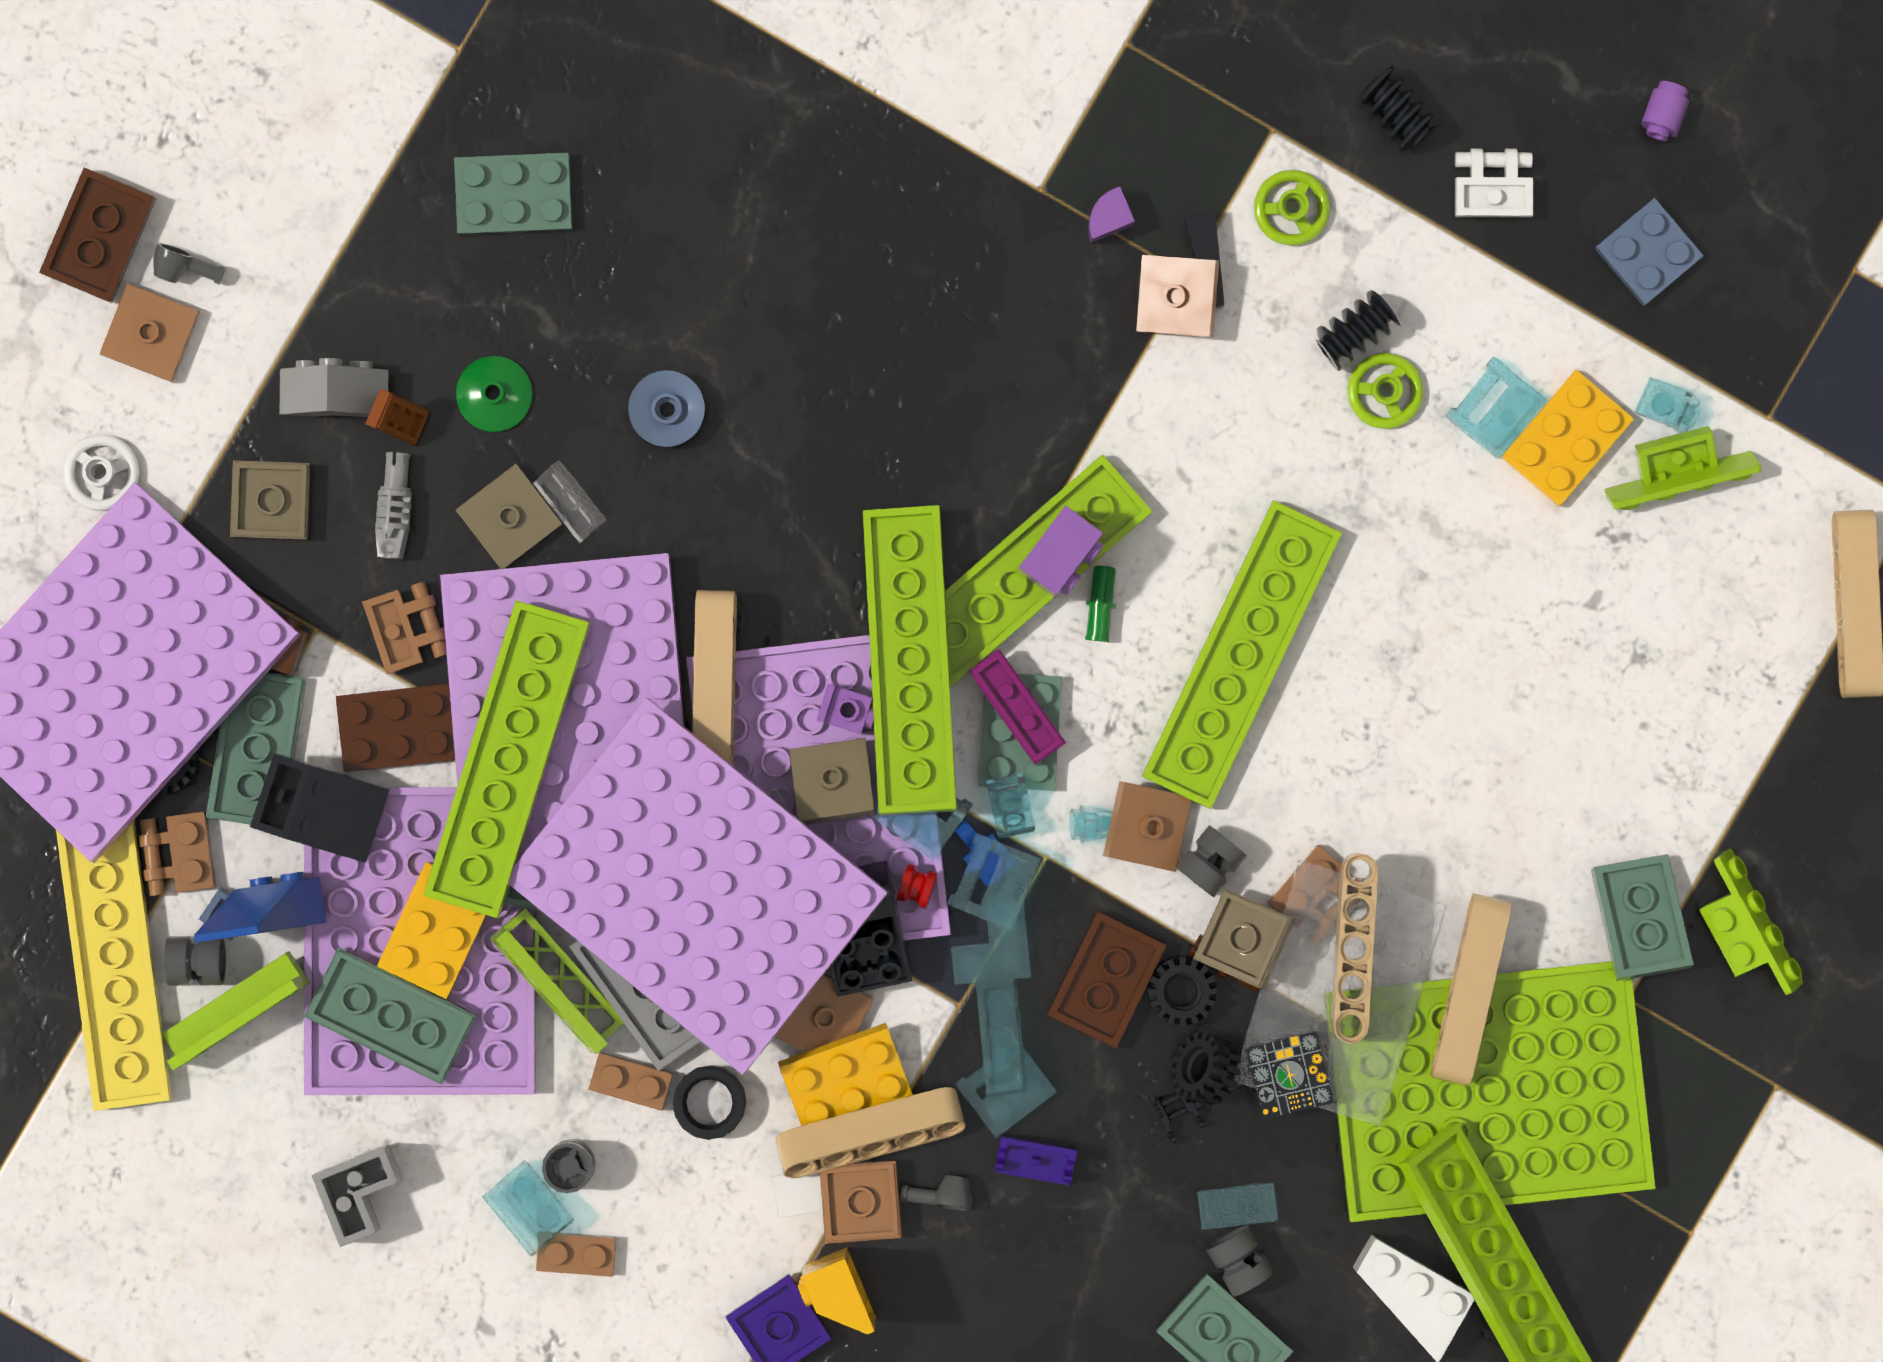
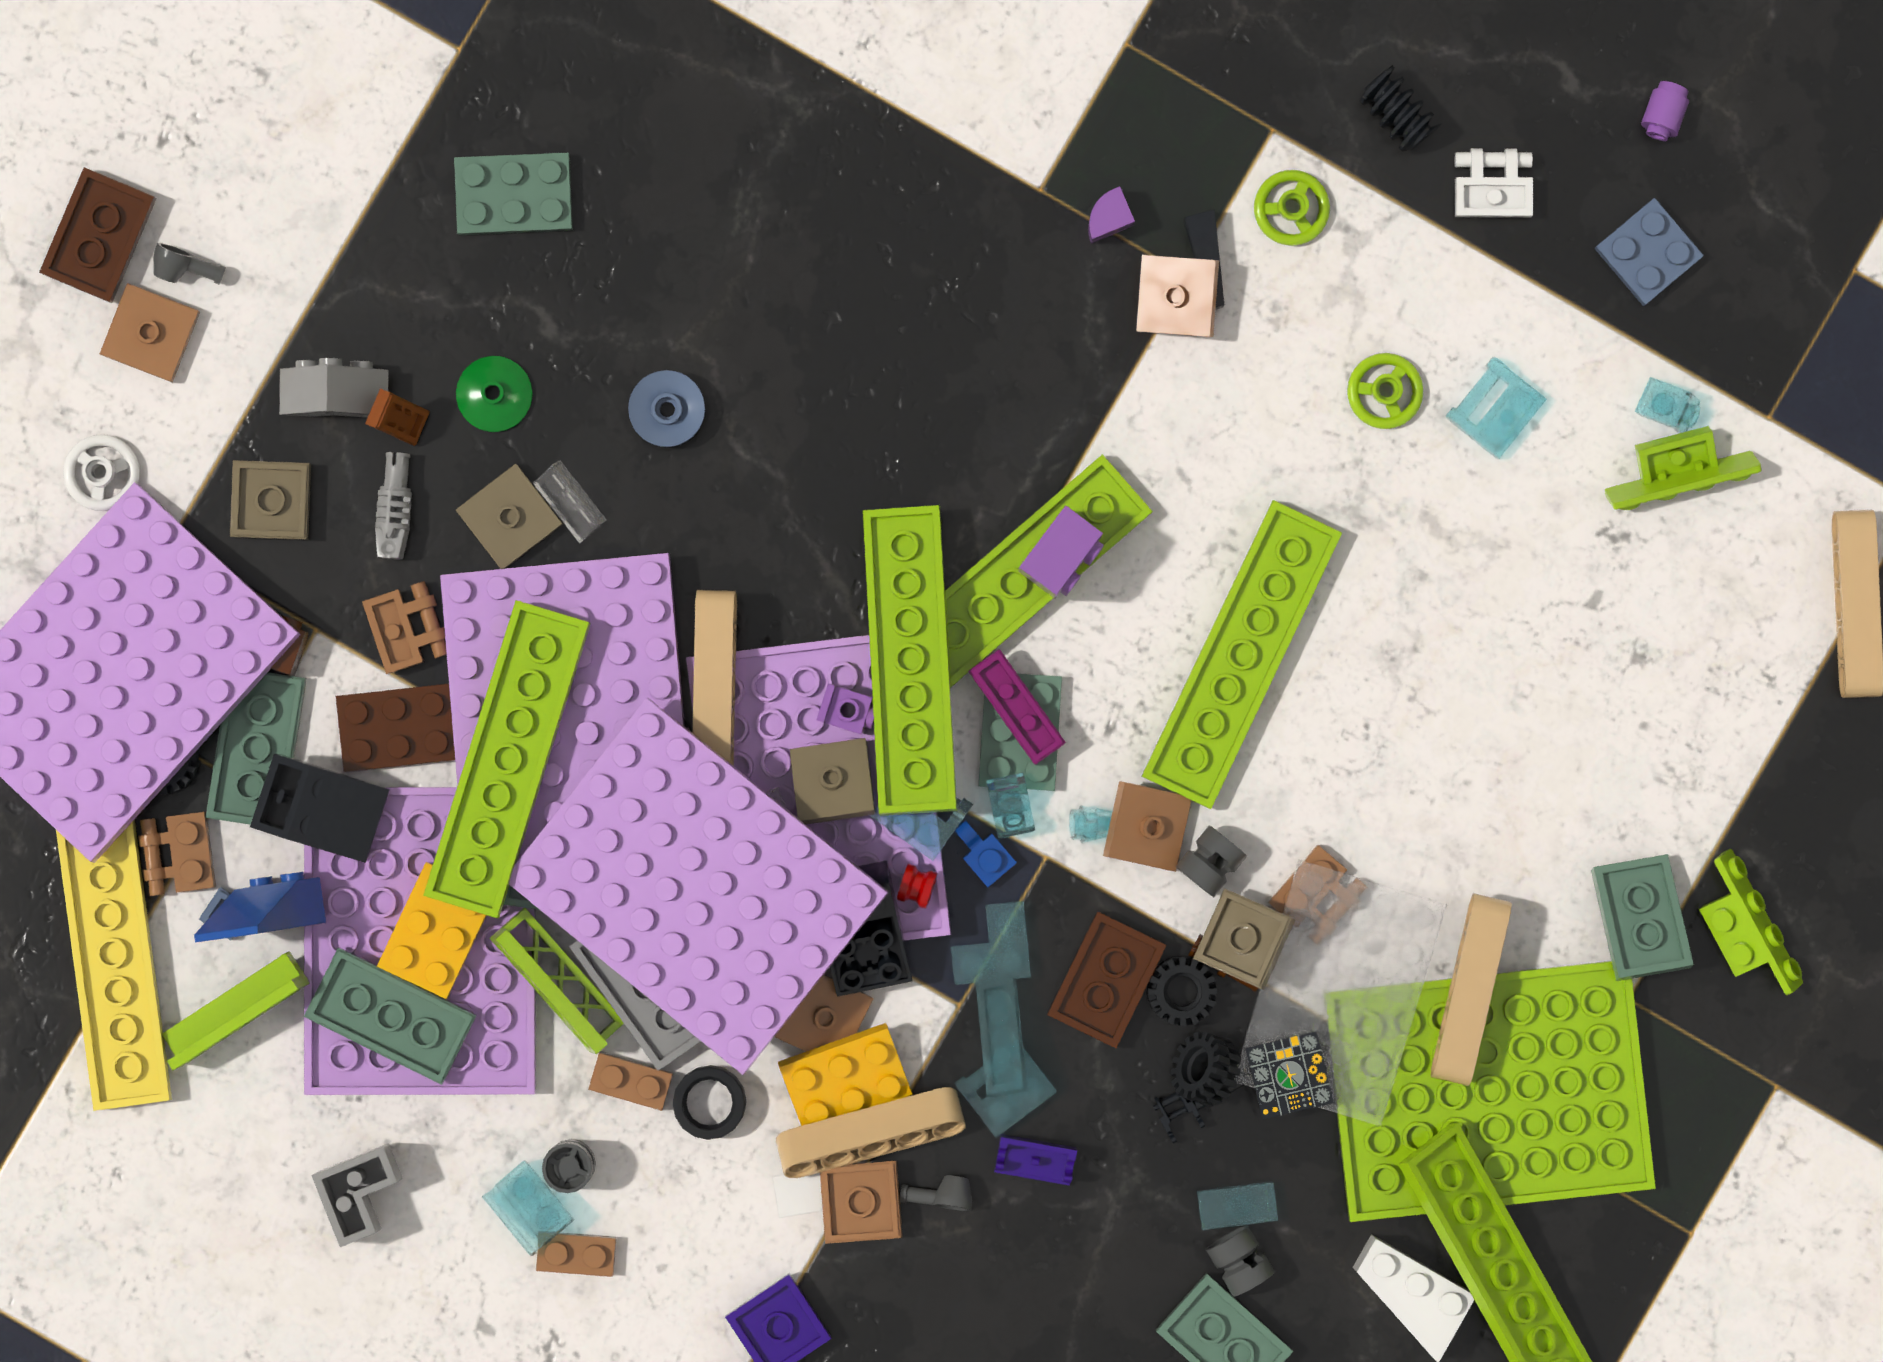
(194, 961): dark grey wheel -> none
(837, 1291): yellow slope -> none
(1006, 887): clear light blue plate -> none
(1100, 603): green axle -> none
(1355, 329): black piece -> none
(1361, 966): tan beam -> none
(1567, 438): yellow plate -> none

